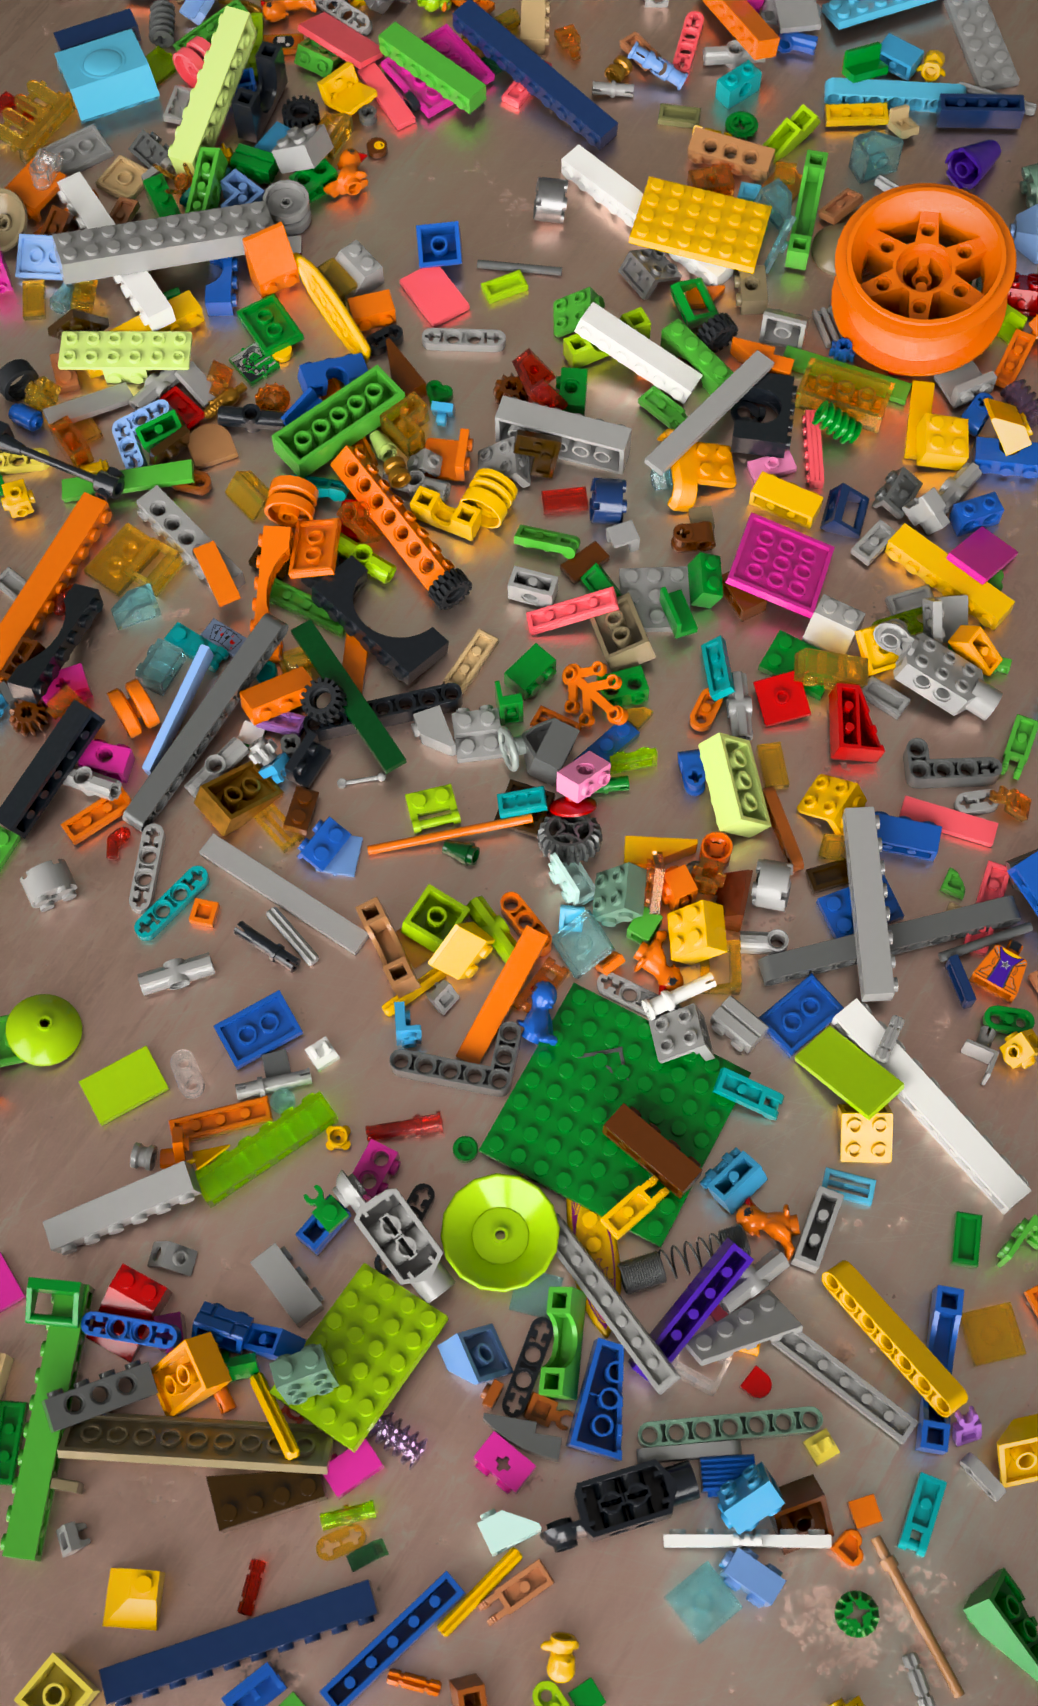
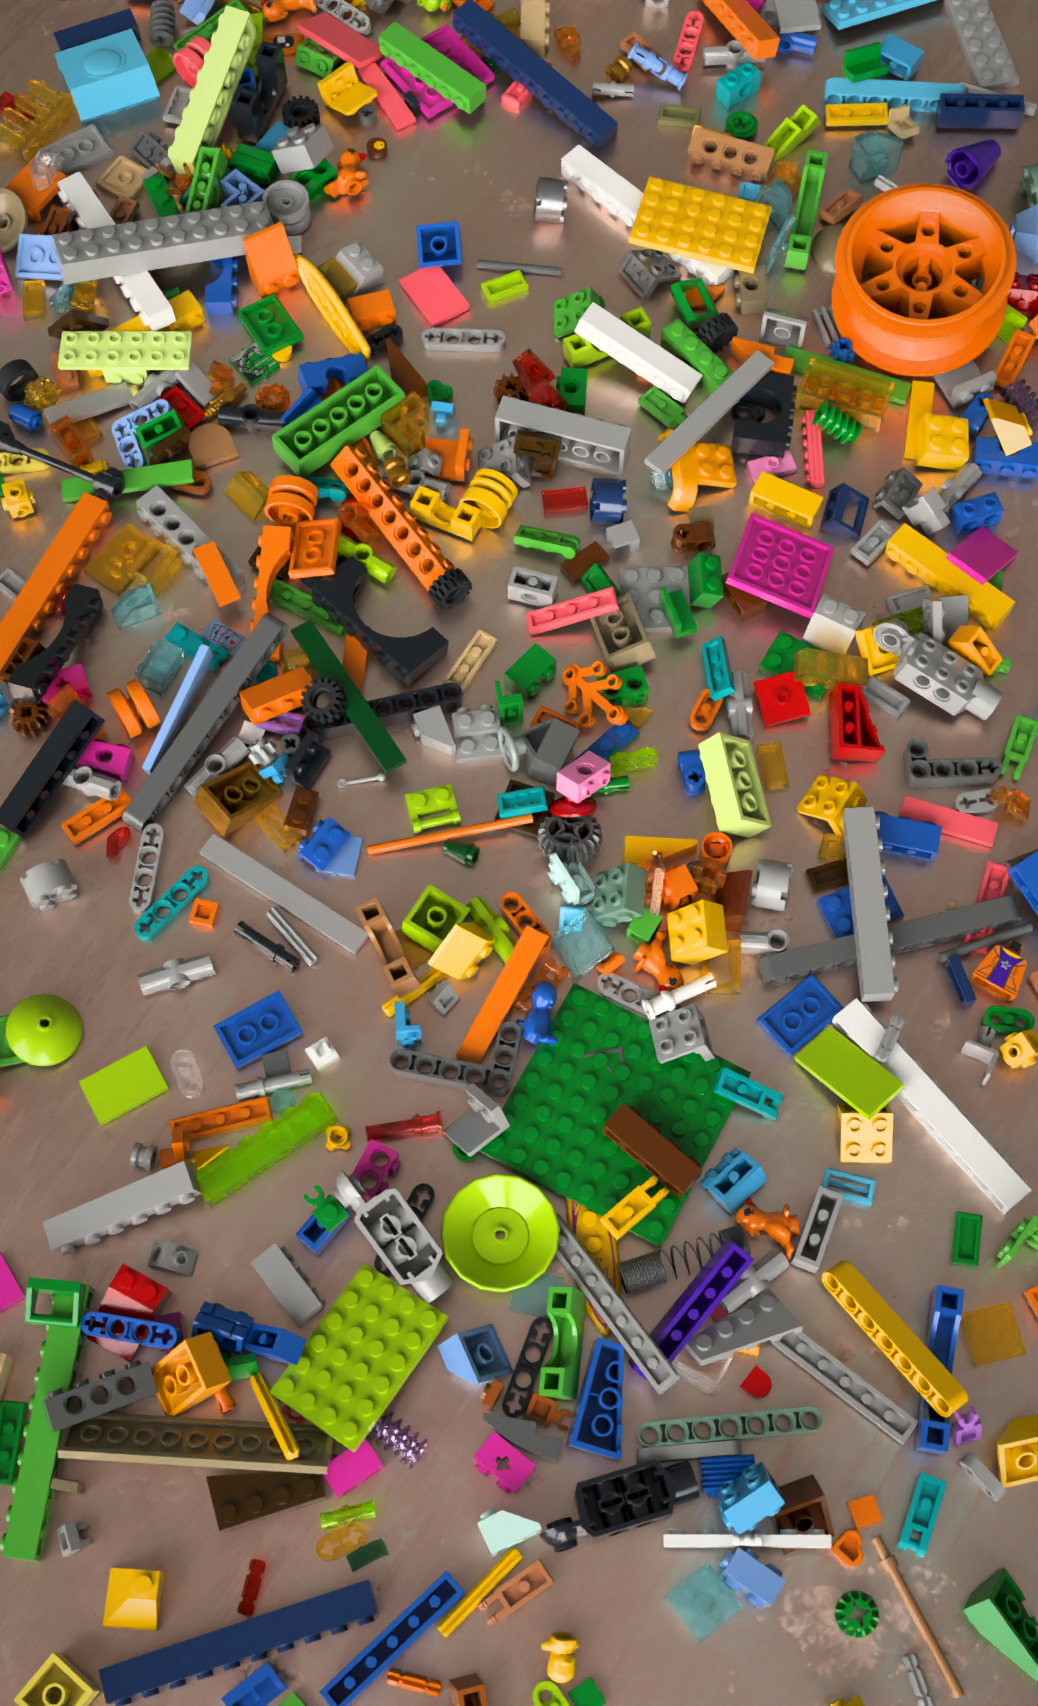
(304, 1374): sand green brick -> none
(342, 131): clear yellow tile -> none
(478, 1124): none -> light grey bracket
(713, 178): clear orange brick -> none
(738, 1025): light grey brick -> none
(782, 829): dark orange beam -> none
(821, 1447): light yellow tile -> none
(932, 65): yellow animal -> none
(953, 884): bright green tile -> none

